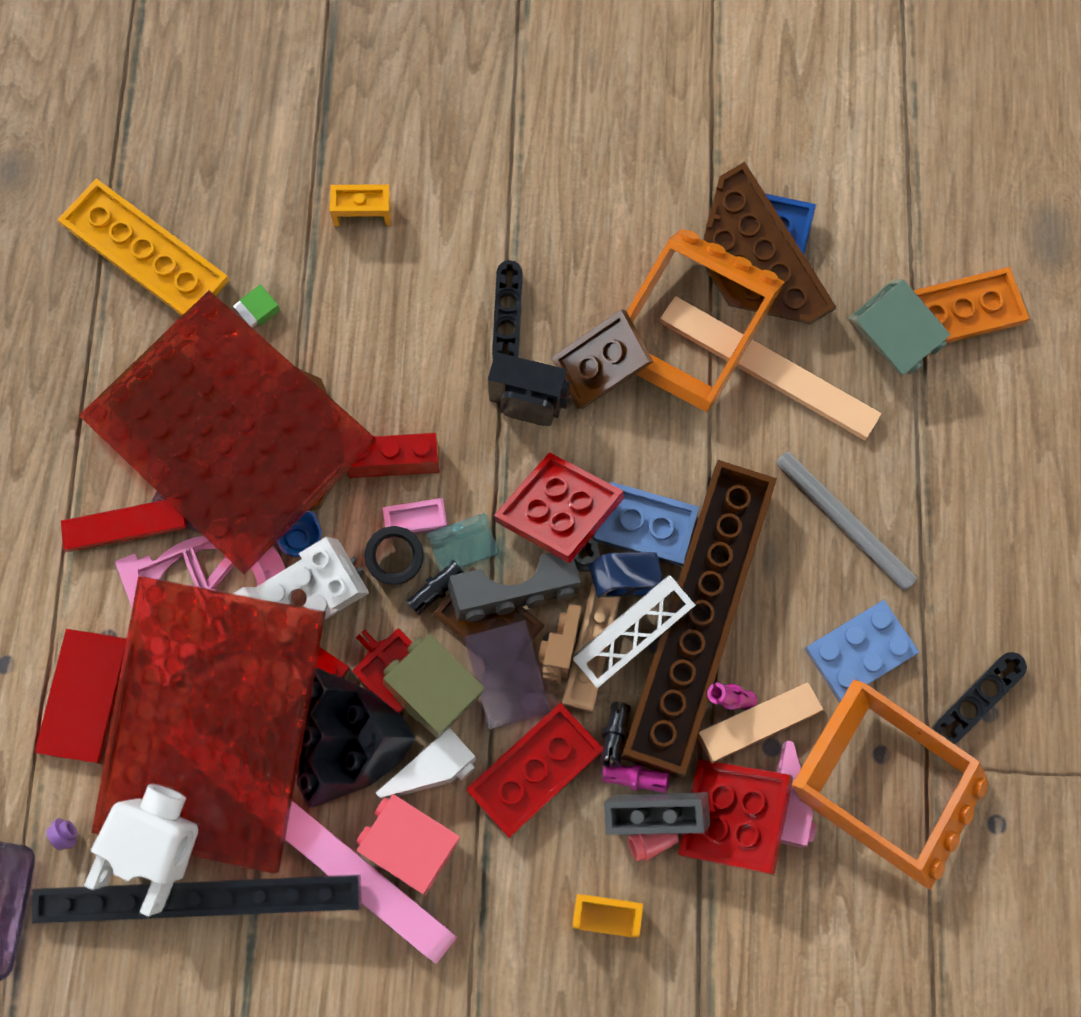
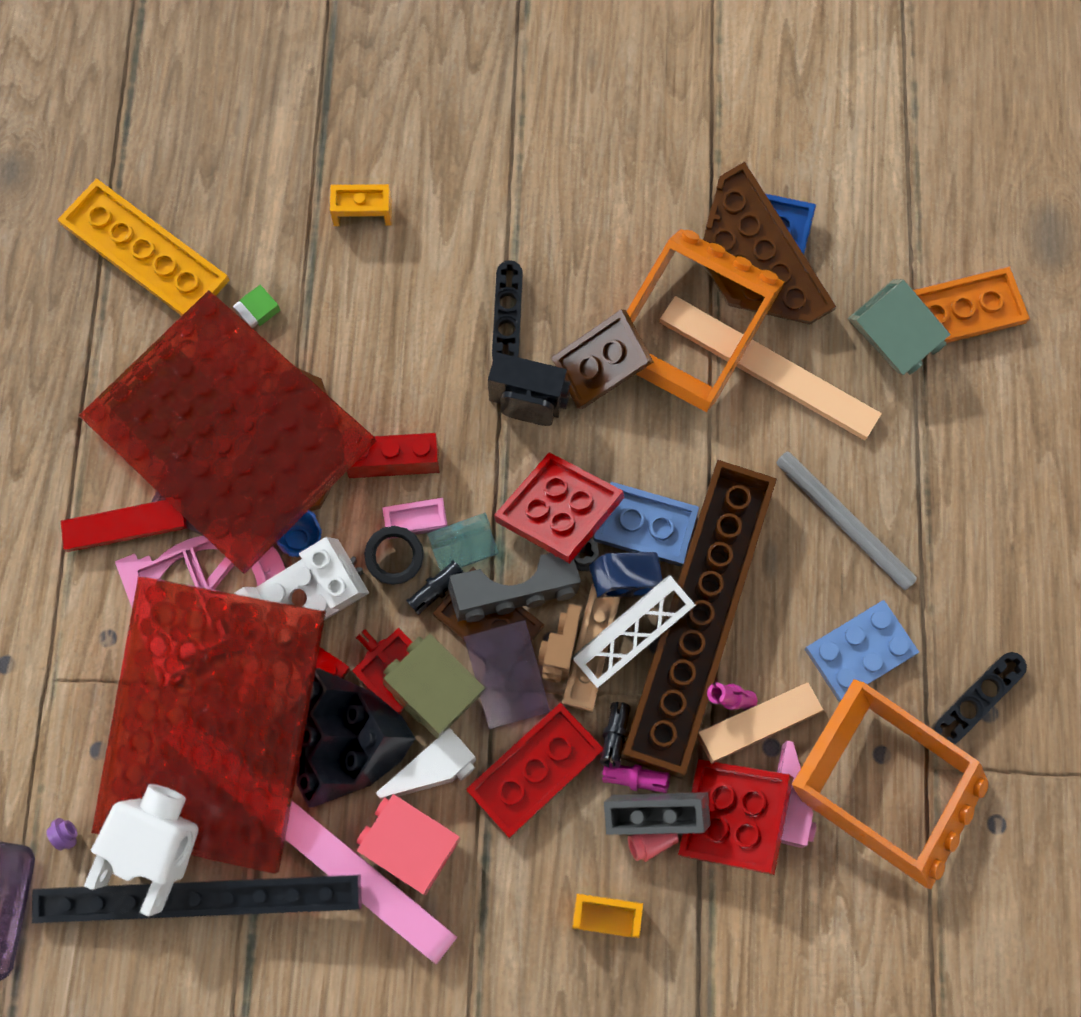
(81, 697): red tile -> none

